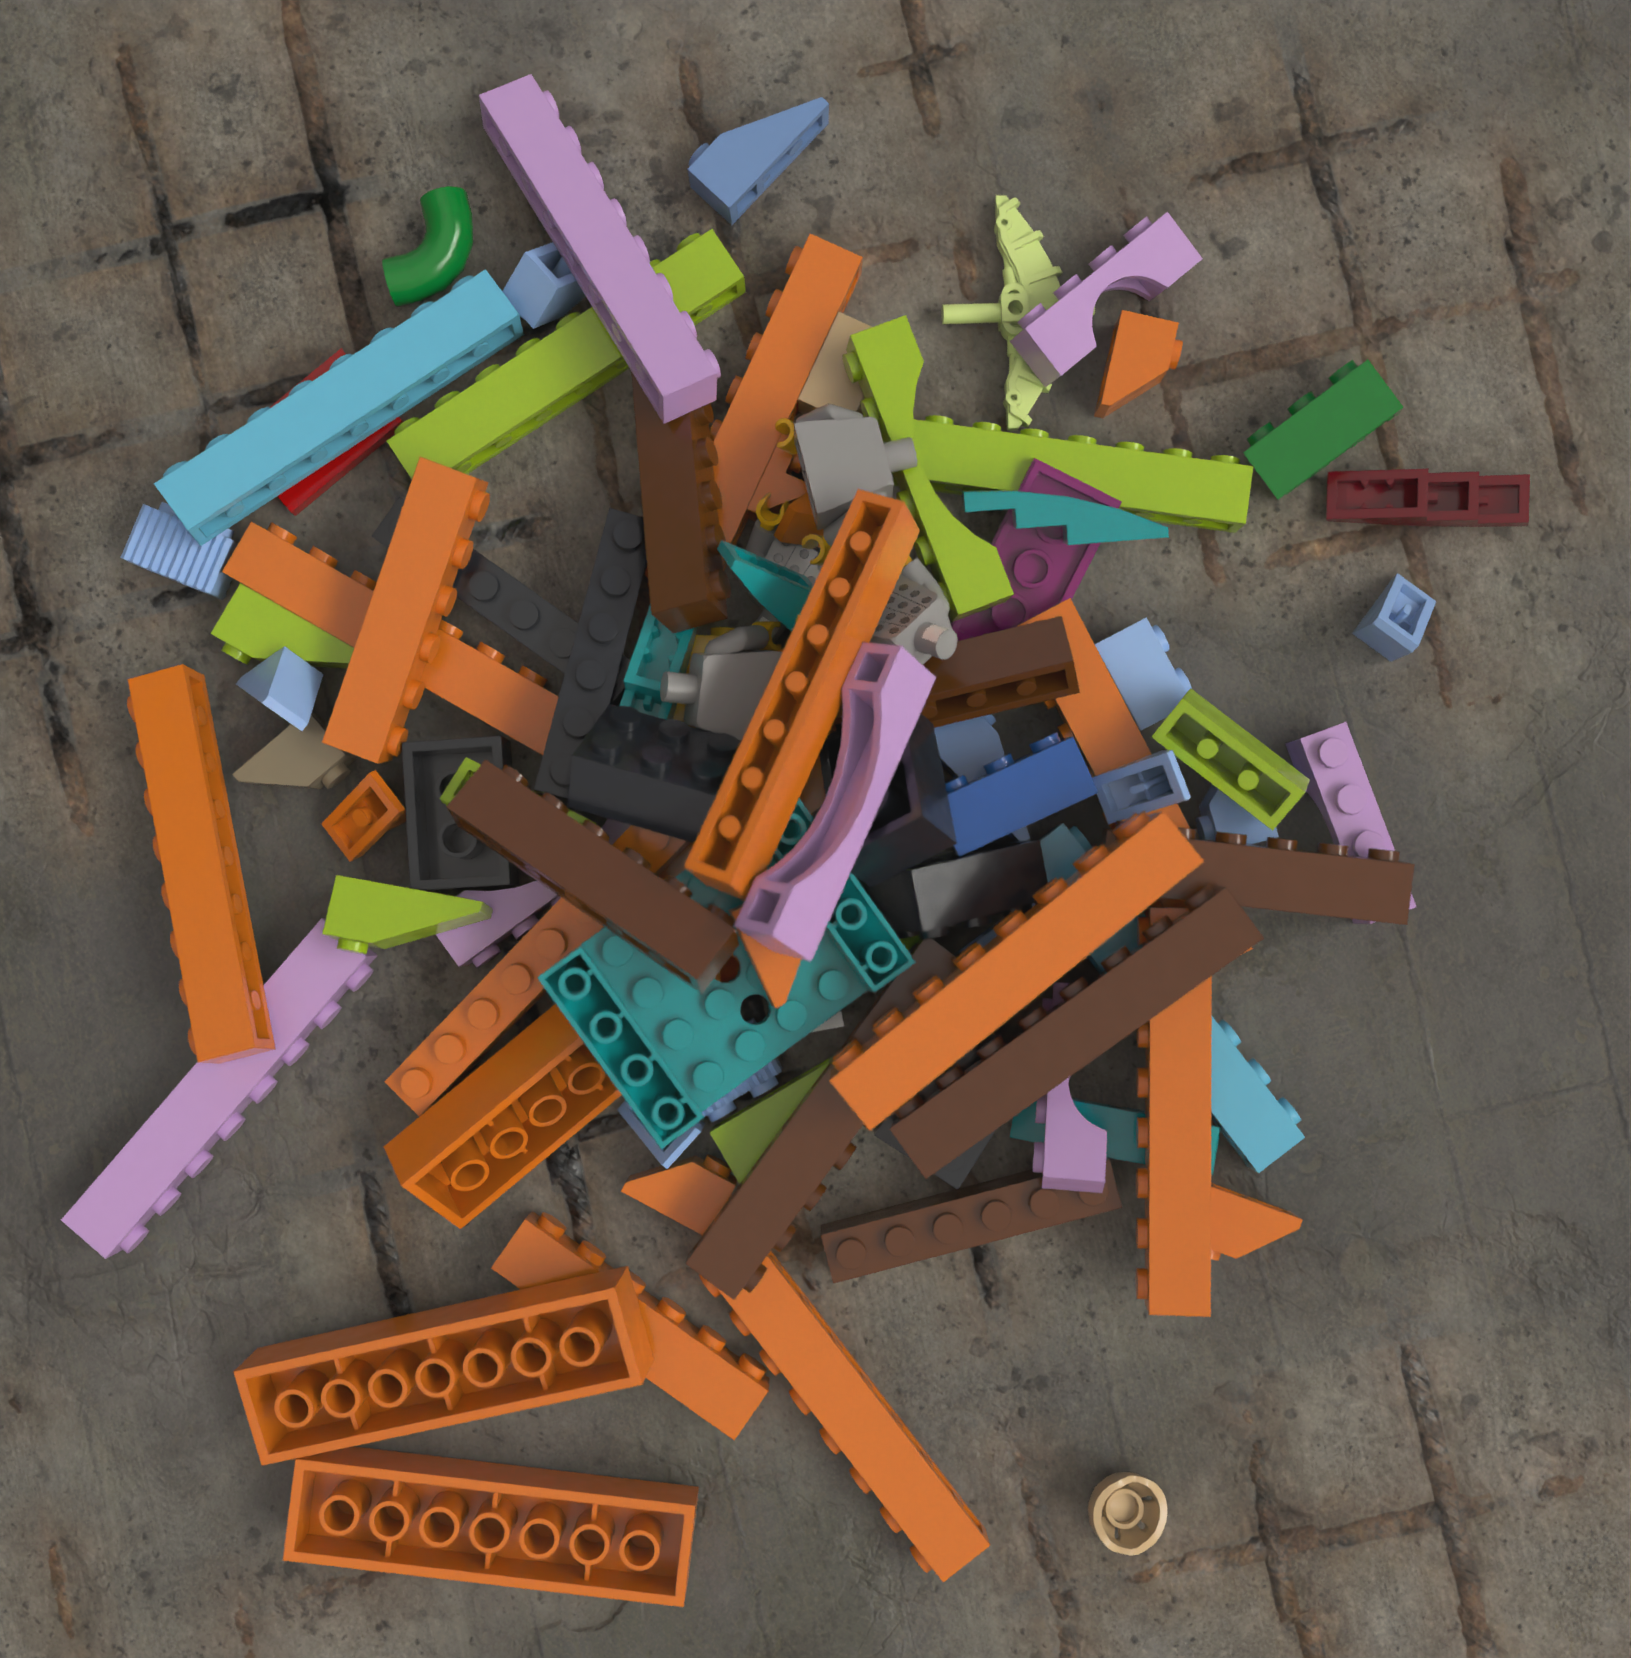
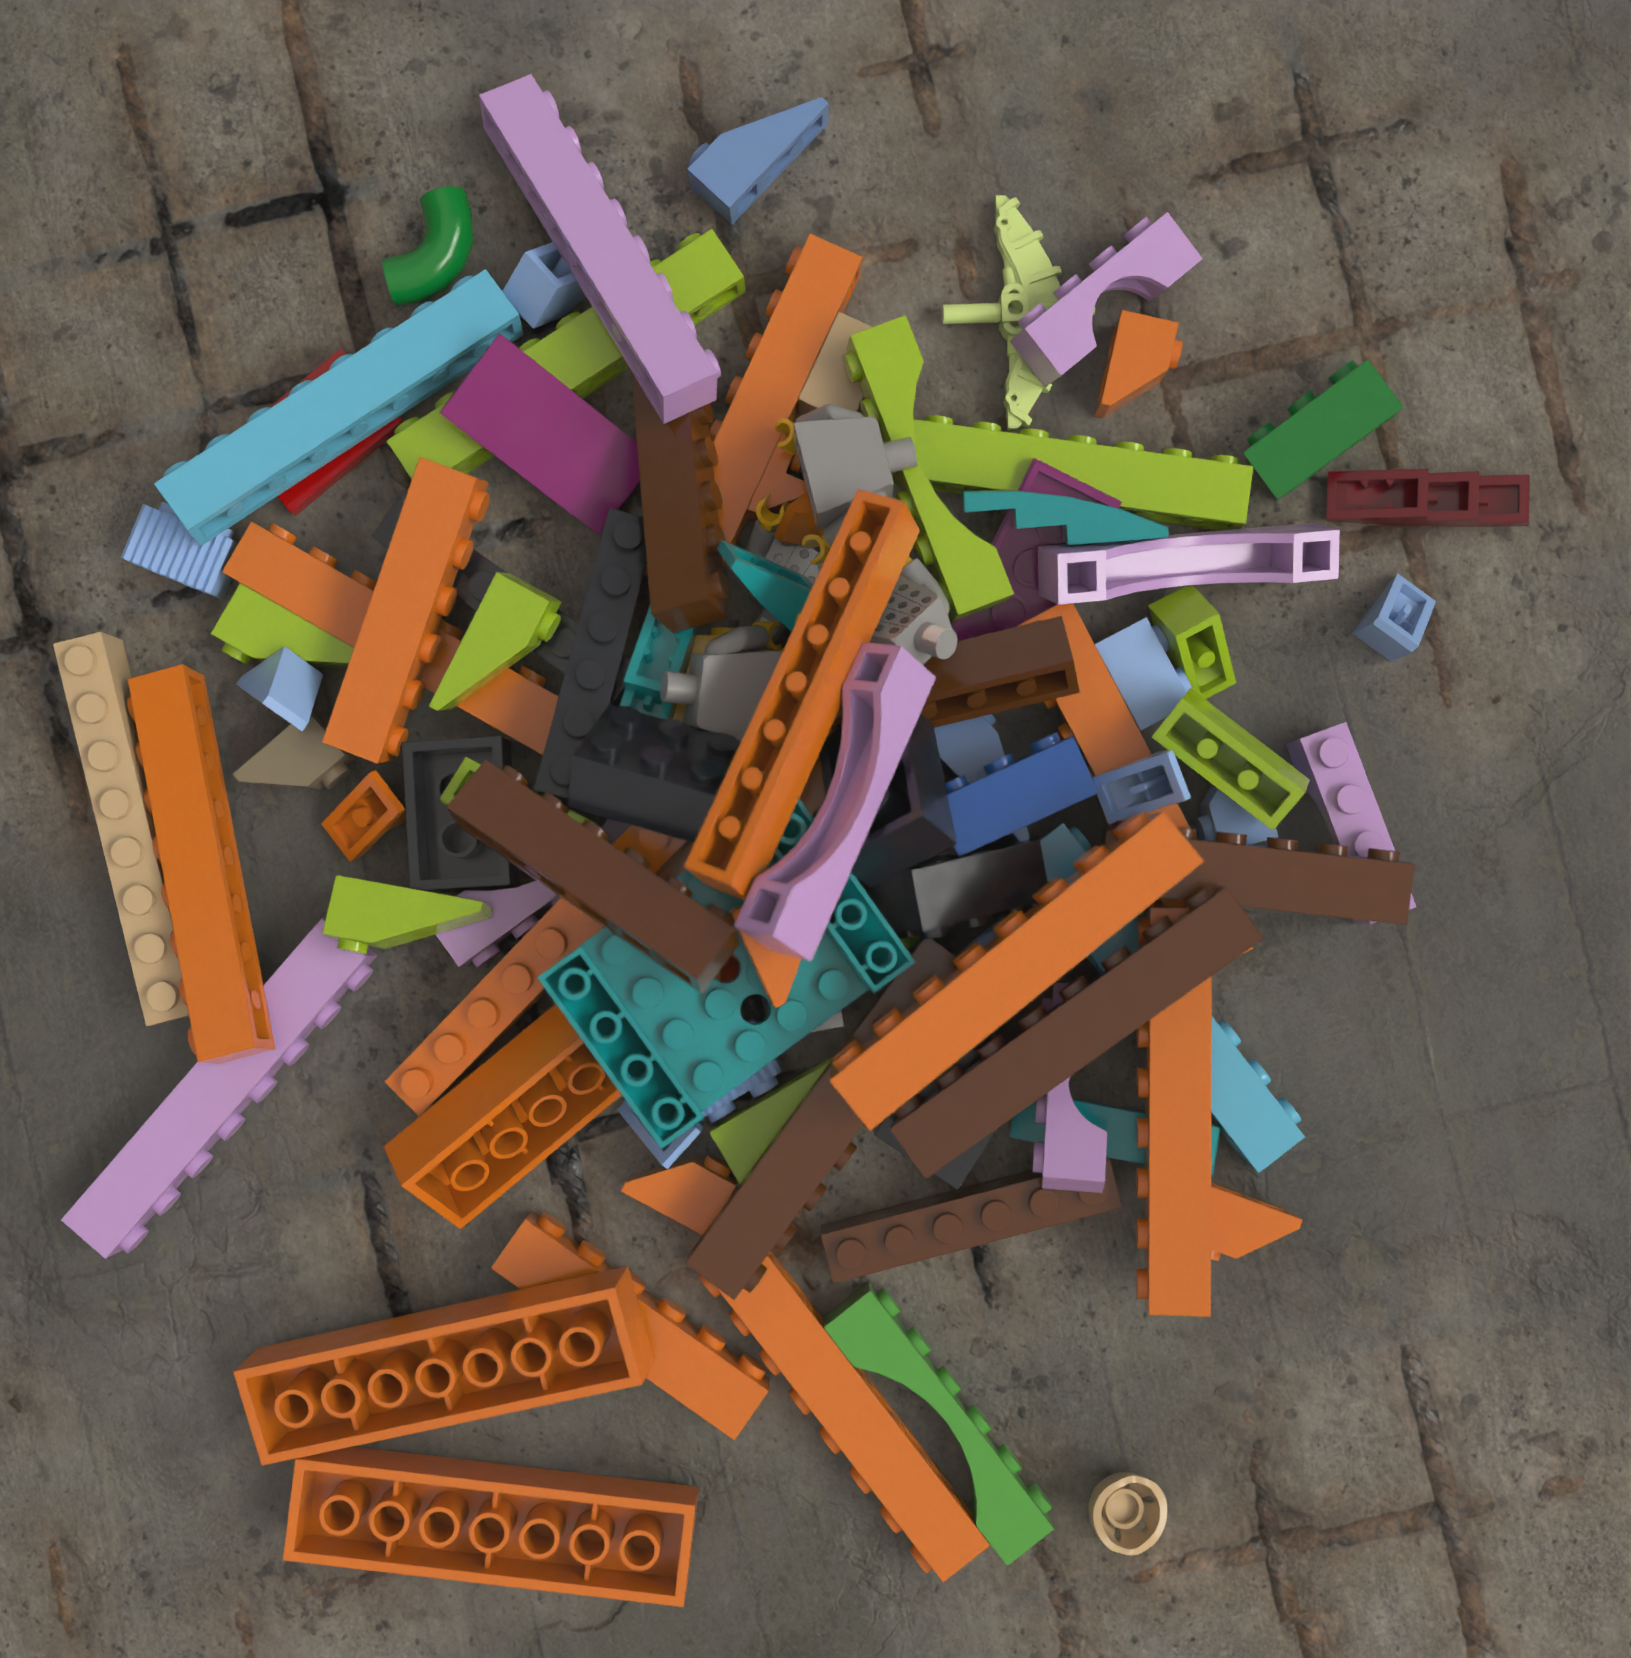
(97, 692): none -> tan brick
(503, 630): none -> lime slope
(545, 433): none -> magenta tile
(876, 1341): none -> bright green arch
(1195, 640): none -> lime slope
(1226, 556): none -> lavender arch

